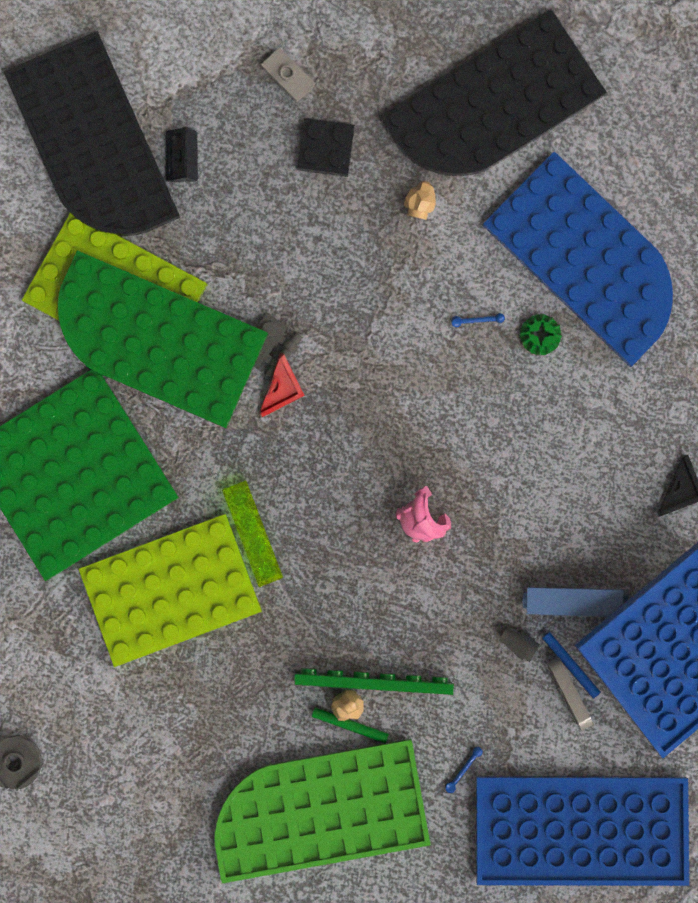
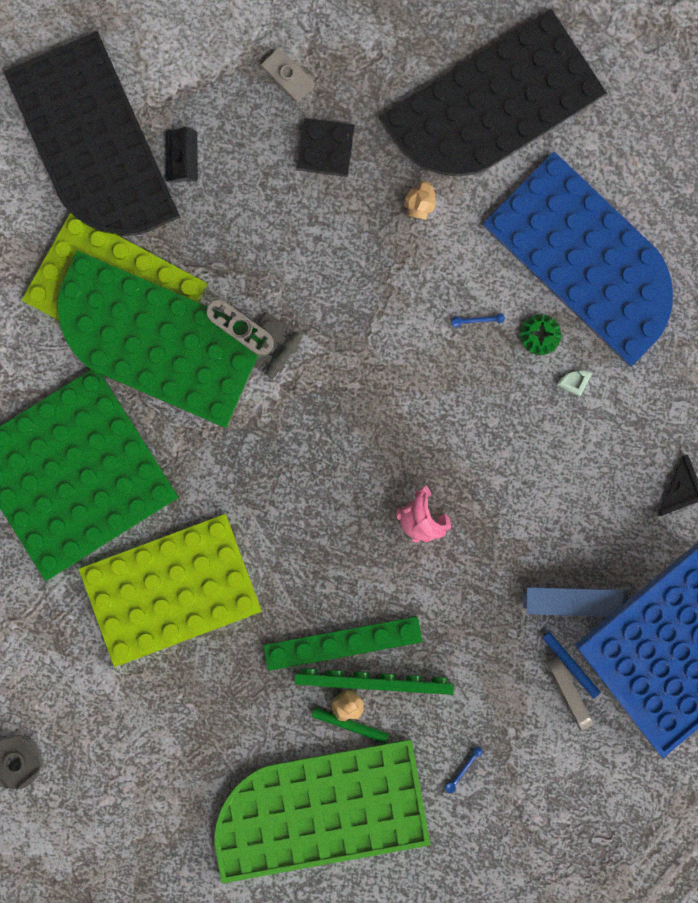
(229, 310): none -> light grey beam
(252, 533): clear neon green plate -> none
(281, 389): tile -> none
(342, 643): none -> green plate
(520, 644): dark grey cone -> none
(574, 382): none -> light aqua tile
(582, 831): blue plate -> none

